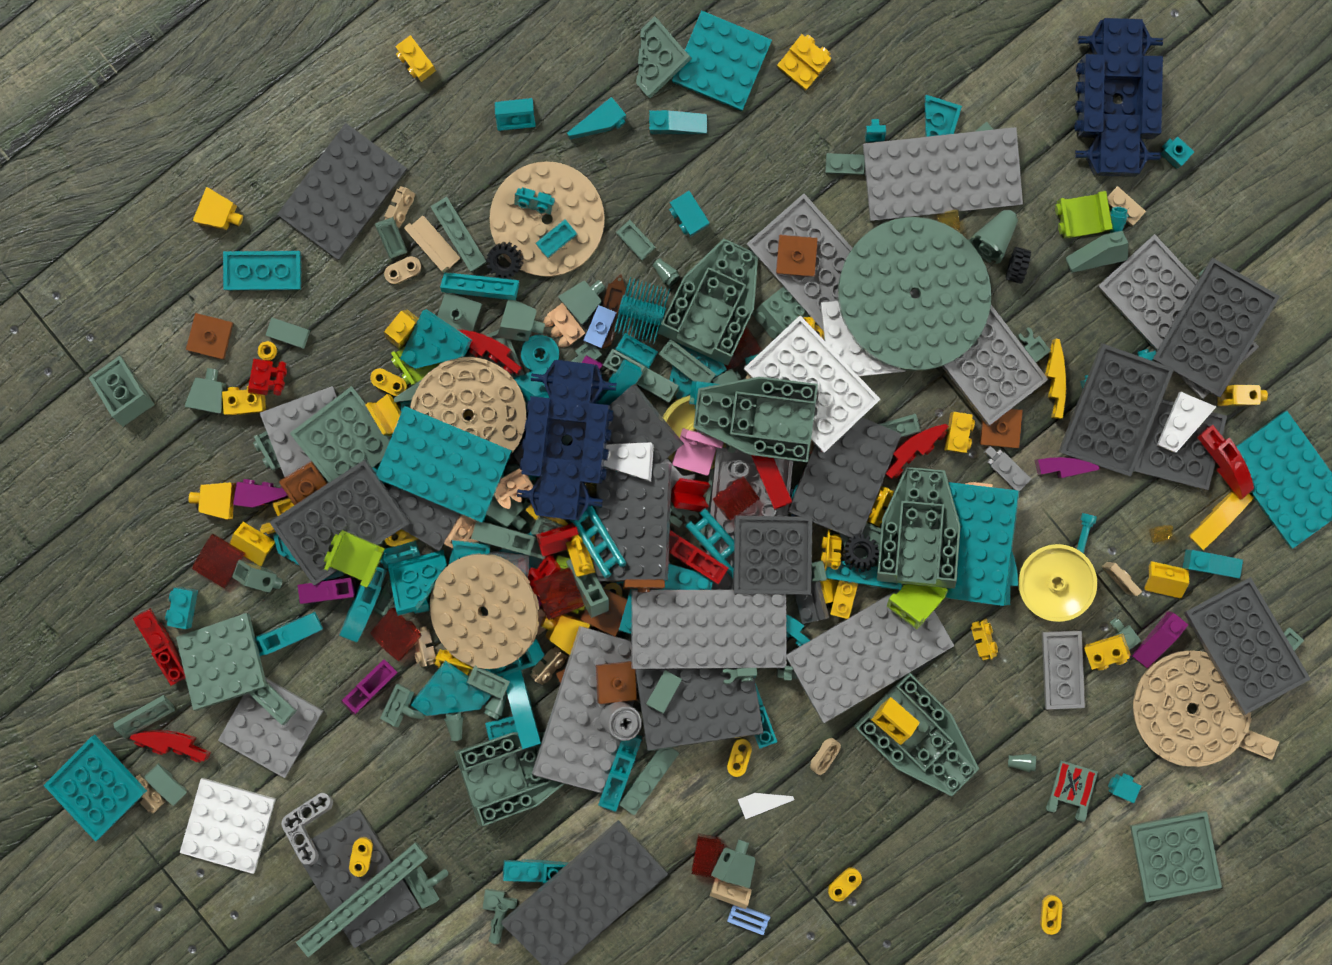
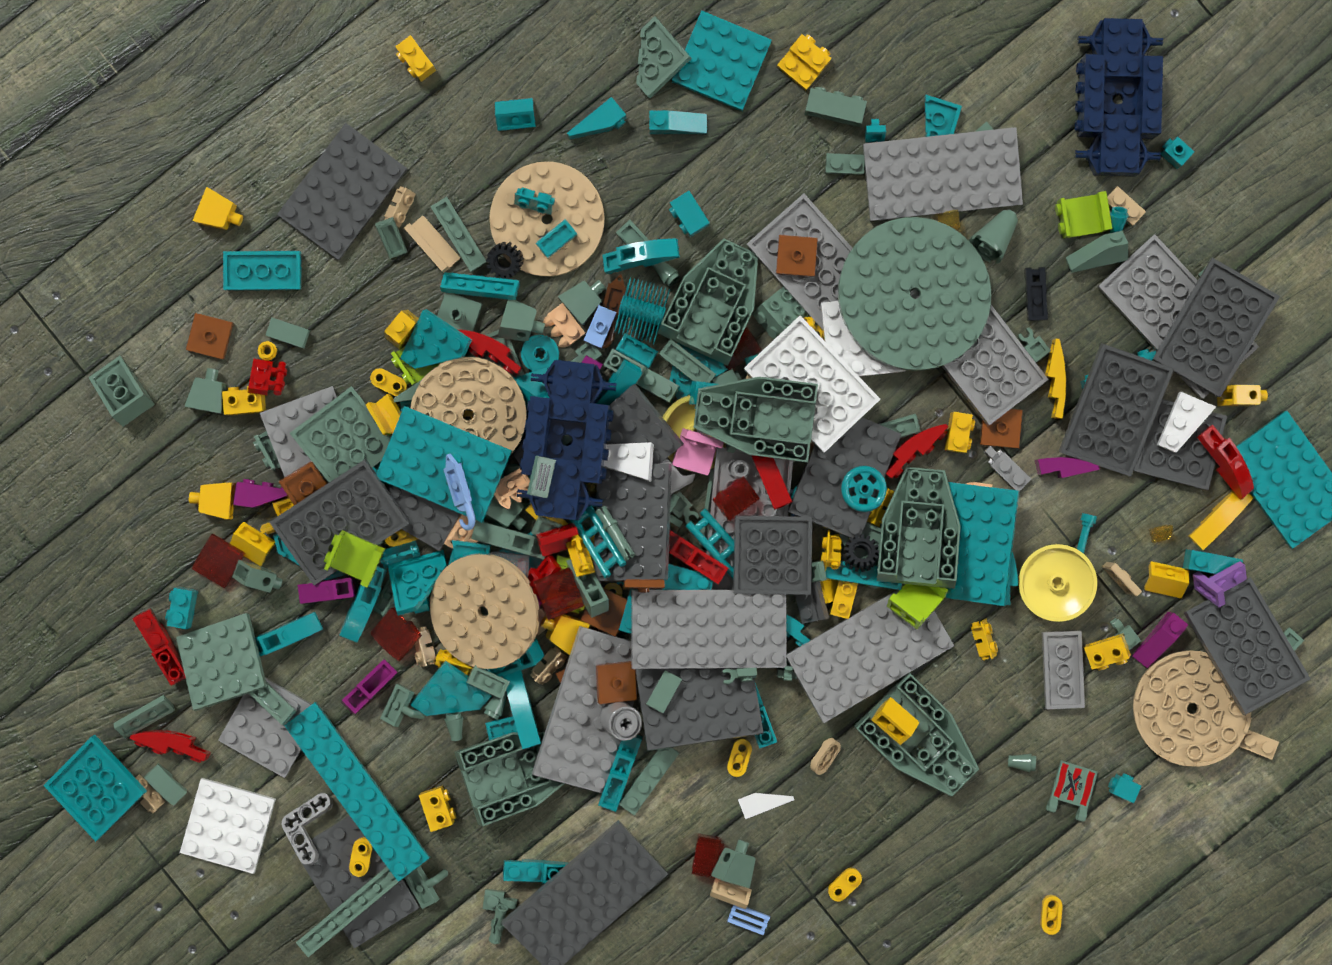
(357, 791): none -> teal plate
(402, 270): tan plate -> none
(437, 808): none -> yellow brick
(459, 490): none -> light blue plate
(541, 476): none -> sand green tile
(611, 527): none -> sand green pin
(641, 253): none -> teal slope
(689, 494): red panel -> none
(835, 106): none -> sand green brick
(853, 501): none -> teal plate
(1018, 265): black tyre -> none
(1036, 294): none -> black plate
(1175, 856): sand green plate -> none
(1215, 586): none -> medium lavender bracket

